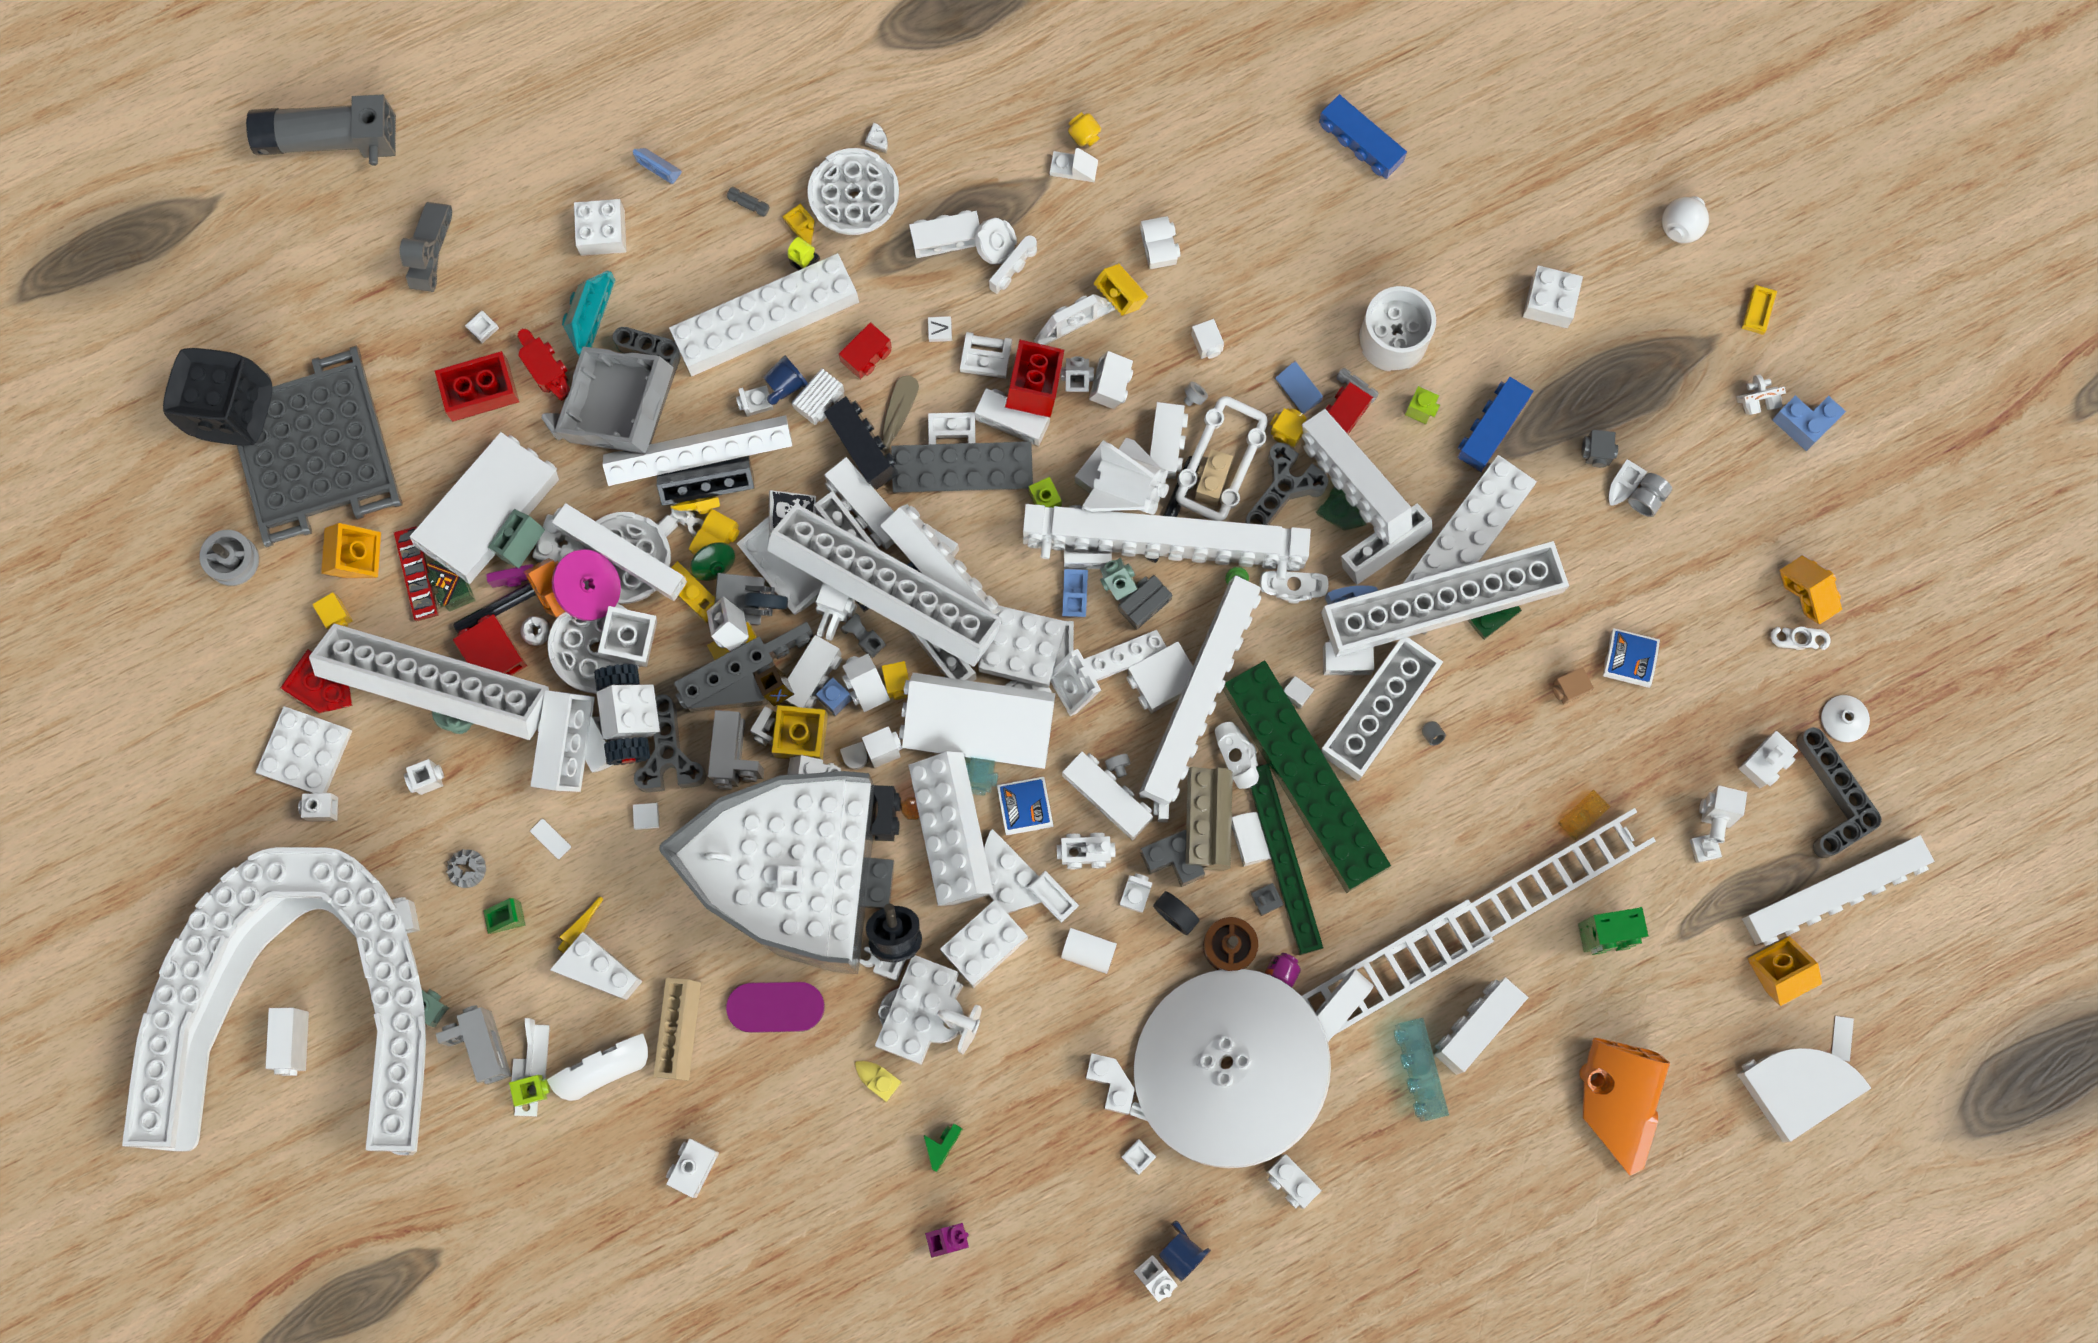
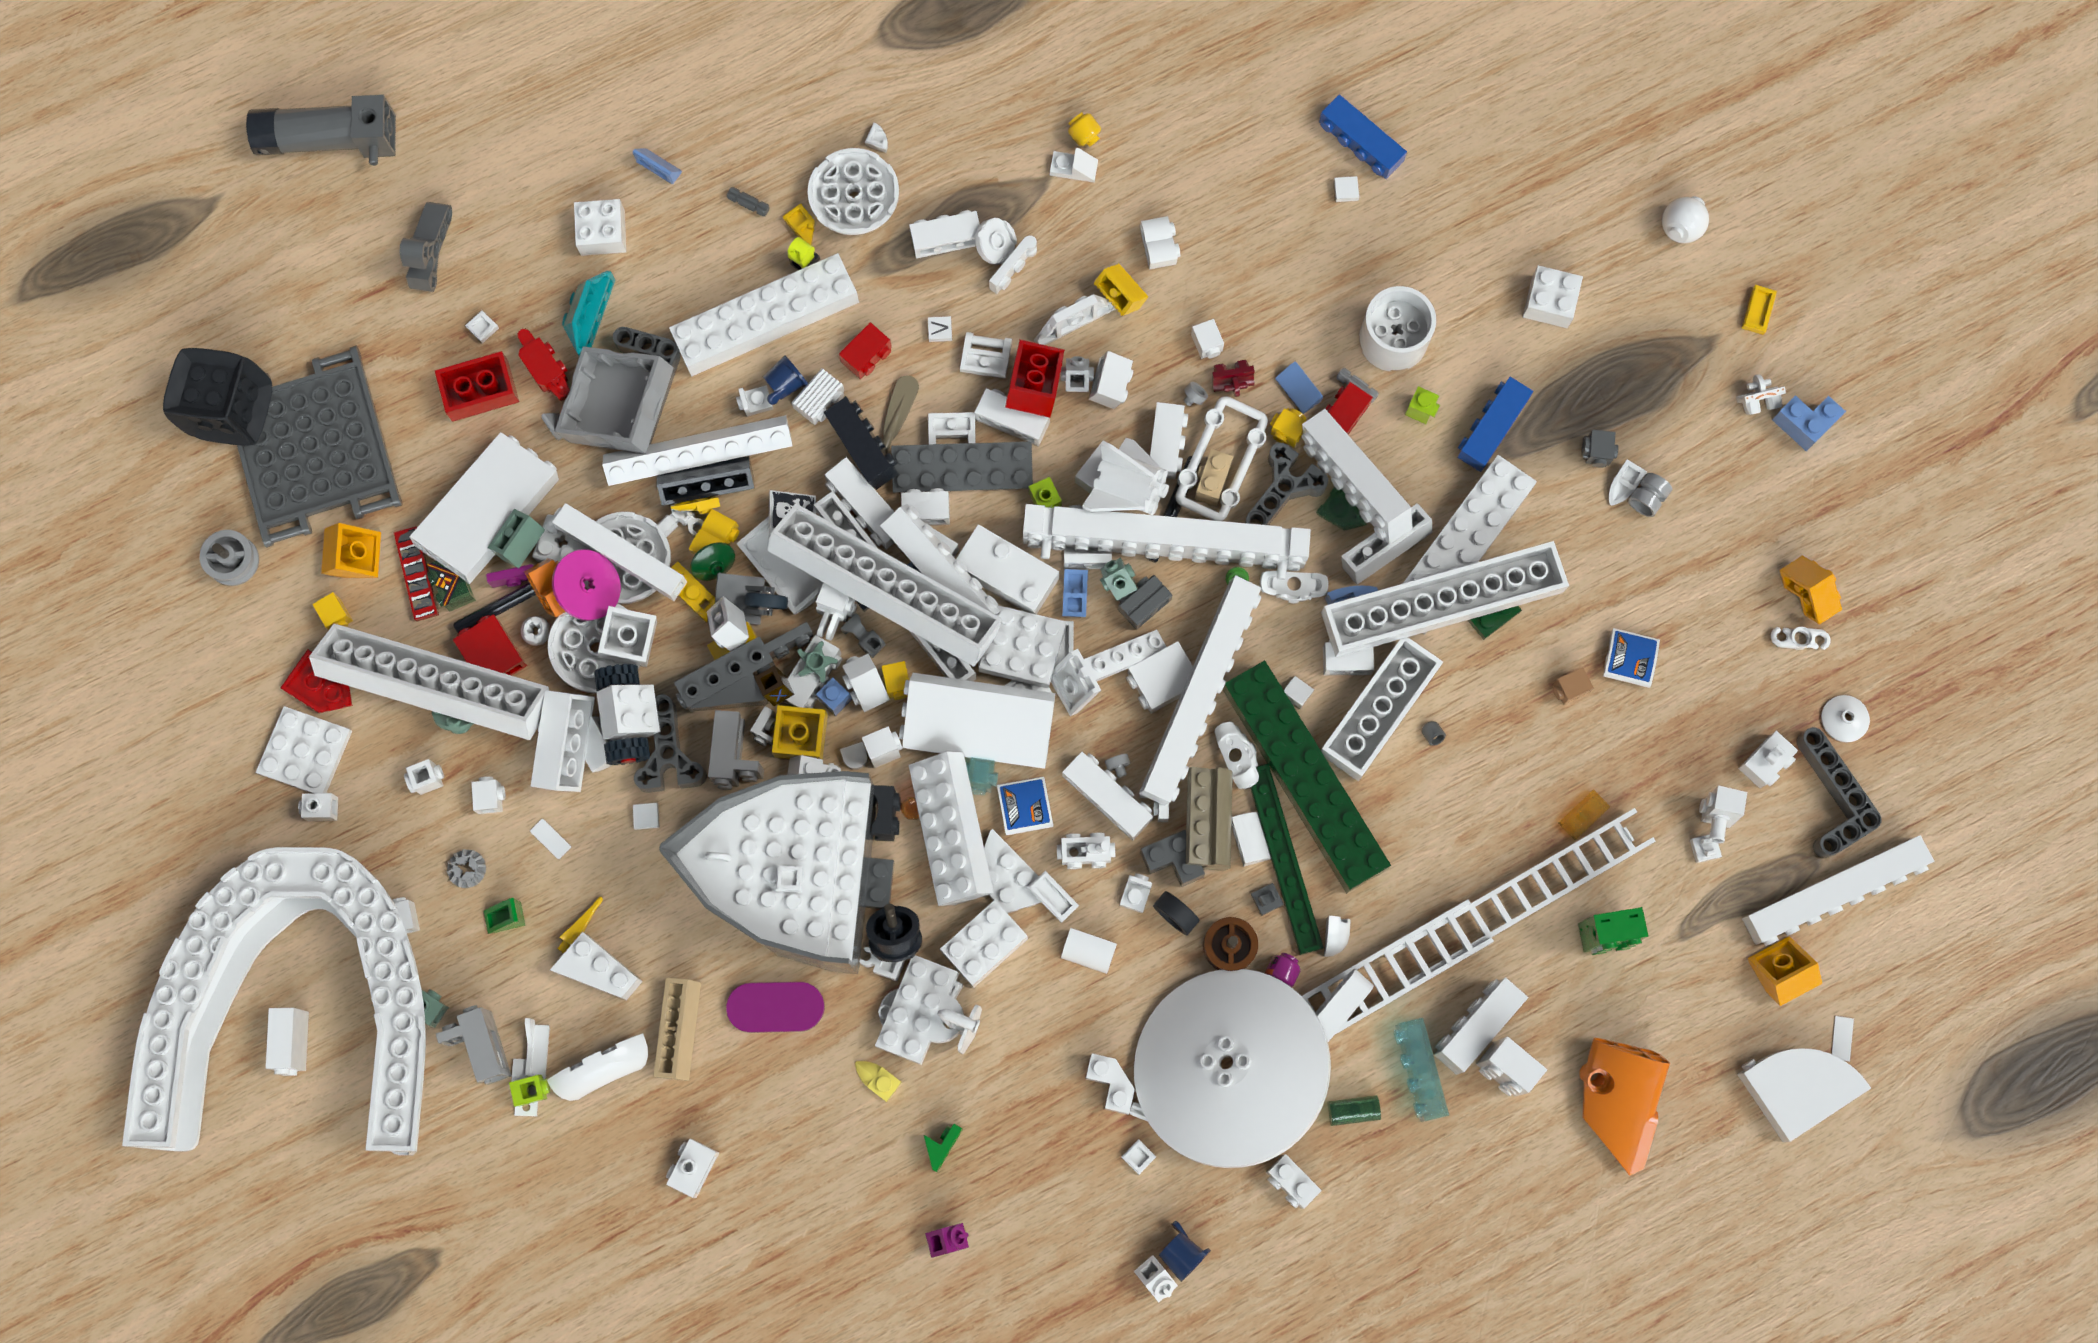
(487, 795): none -> white brick
(816, 662): none -> sand green animal
(931, 505): none -> white brick
(1008, 570): none -> white brick
(1233, 379): none -> dark red hips
(1336, 935): none -> white brick
(1346, 189): none -> white tile
(1354, 1110): none -> clear green brick
(1511, 1067): none -> white brick

